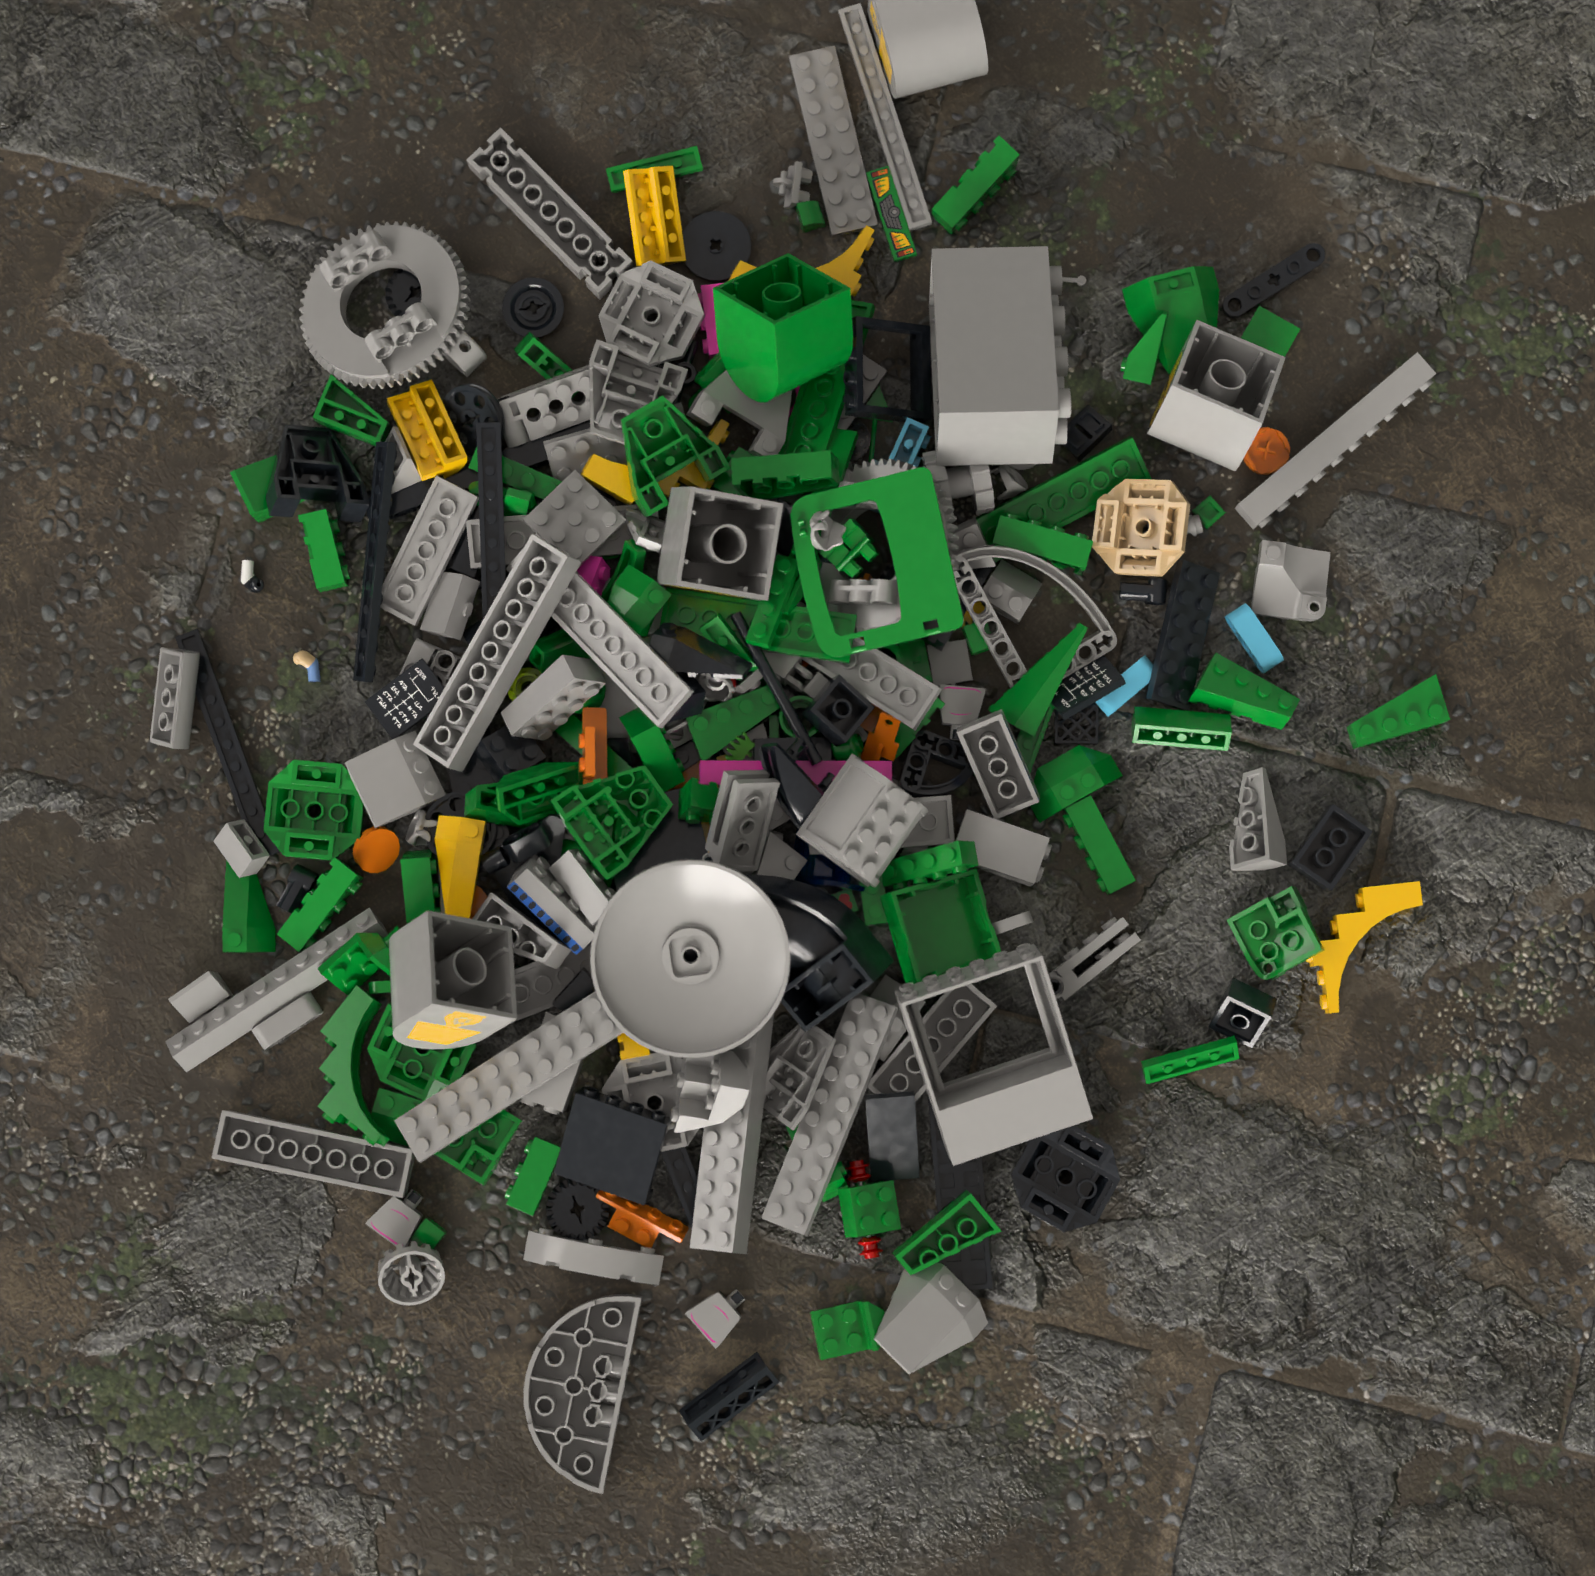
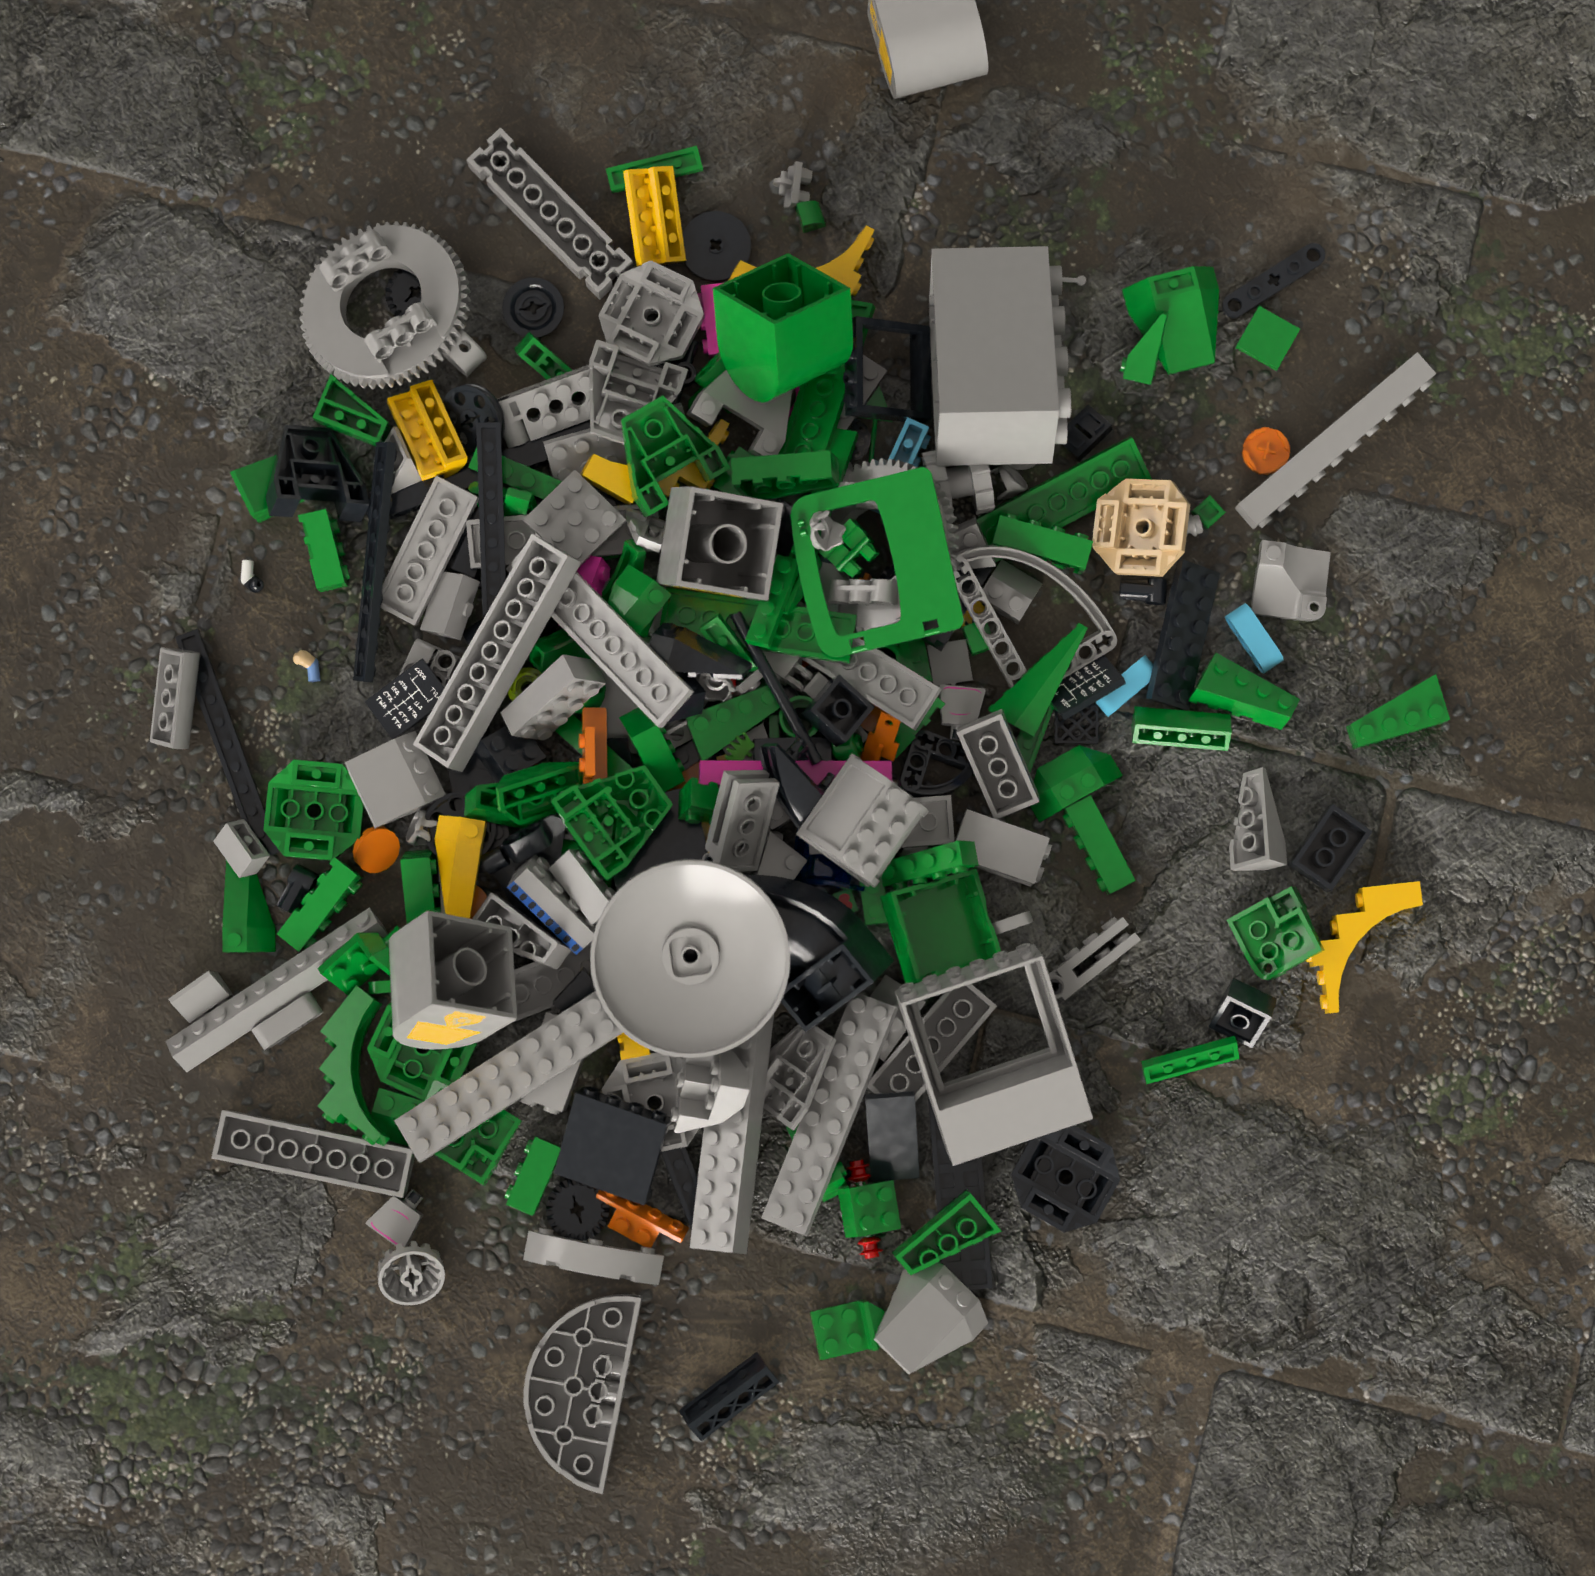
(429, 1233): green brick -> none
(716, 1315): light grey torso -> none
(833, 141): light grey plate -> none
(884, 116): light grey plate -> none
(891, 214): tile -> none
(976, 186): green wedge -> none
(1216, 396): light grey brick -> none

